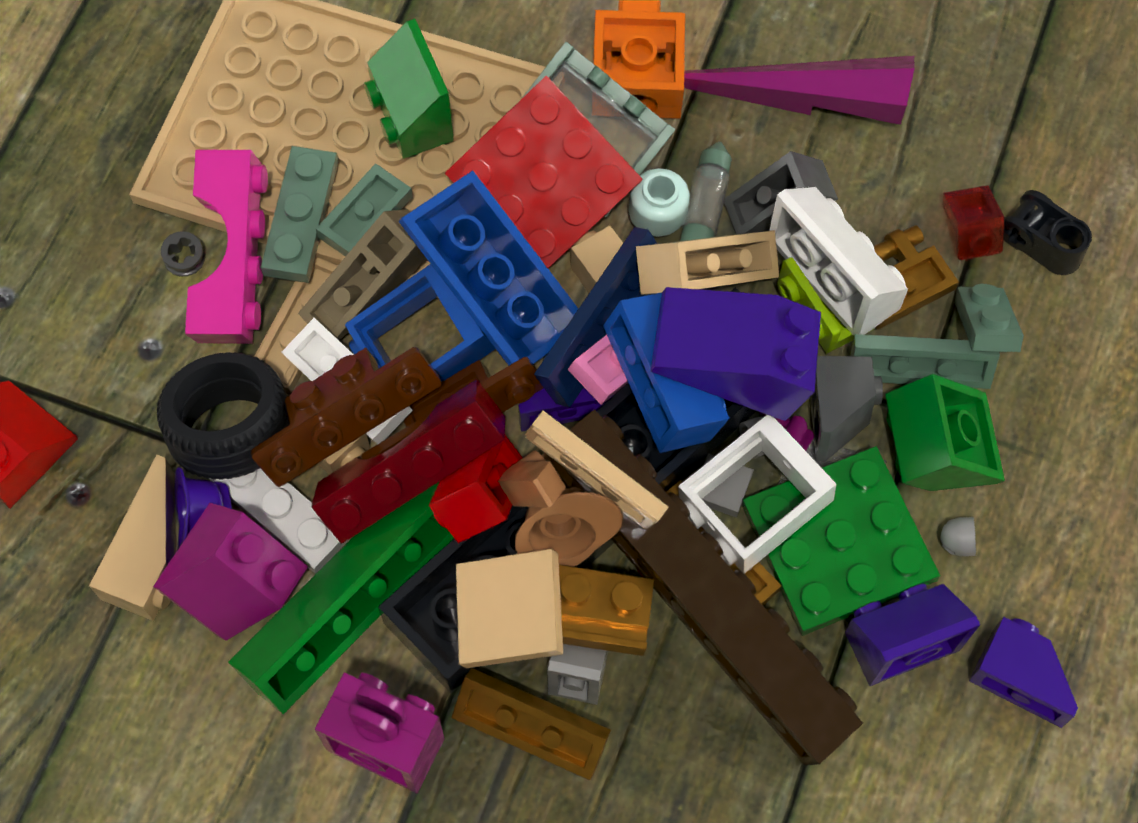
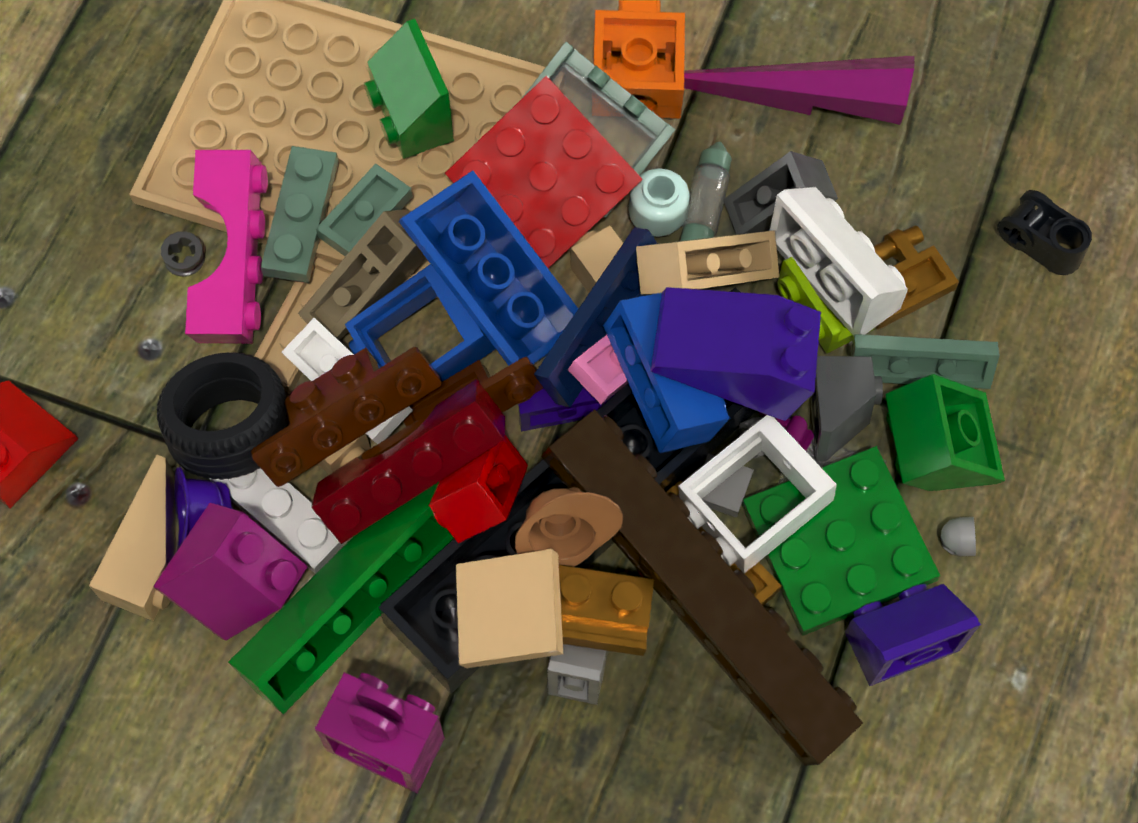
(530, 723): pearl gold plate -> none
(532, 482): medium nougat piece -> none
(595, 470): tan tile -> none
(975, 221): clear red bracket -> none
(988, 319): sand green plate -> none
(1025, 671): dark purple slope -> none

